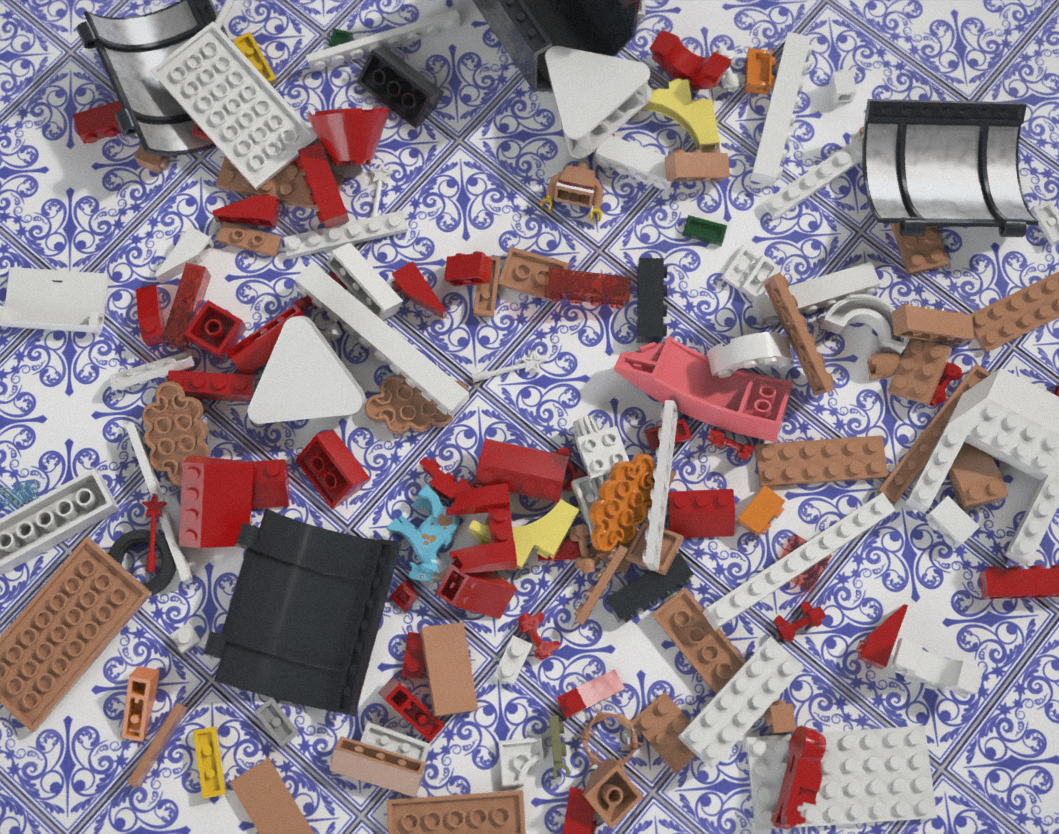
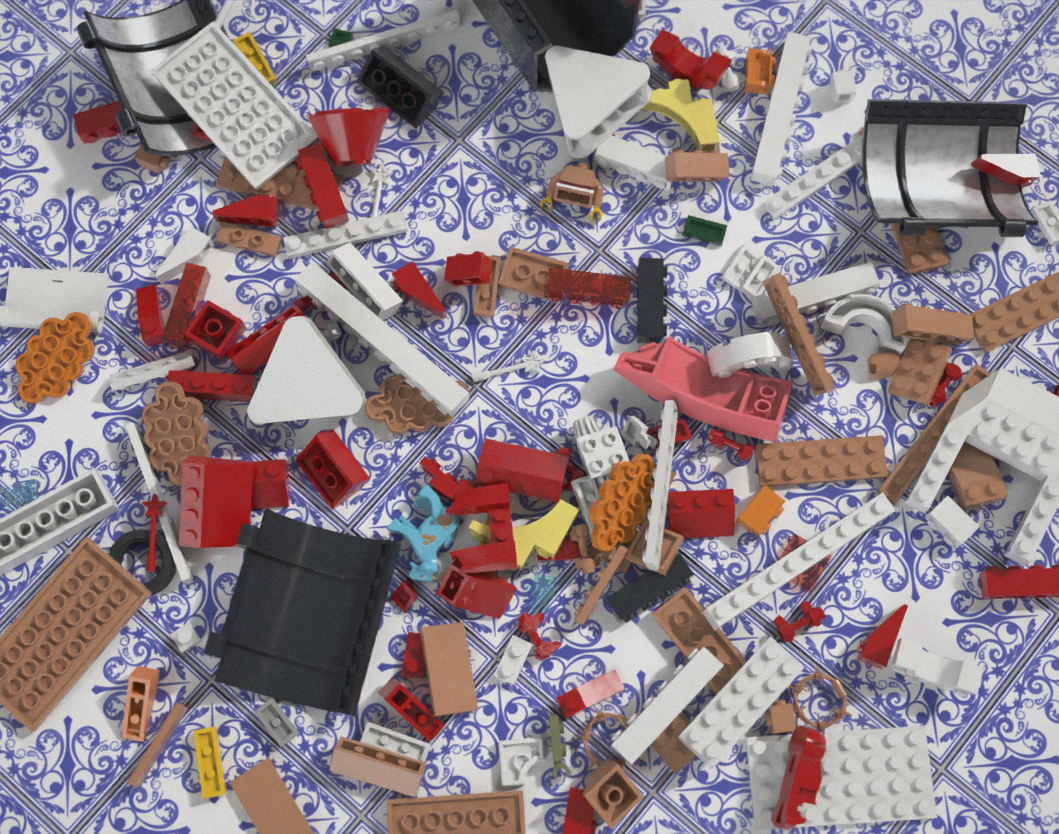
(55, 357): none -> orange plate
(543, 589): none -> clear light blue plate
(636, 434): none -> white plate
(666, 706): none -> white brick
(821, 725): none -> nougat piece
(1009, 168): none -> slope

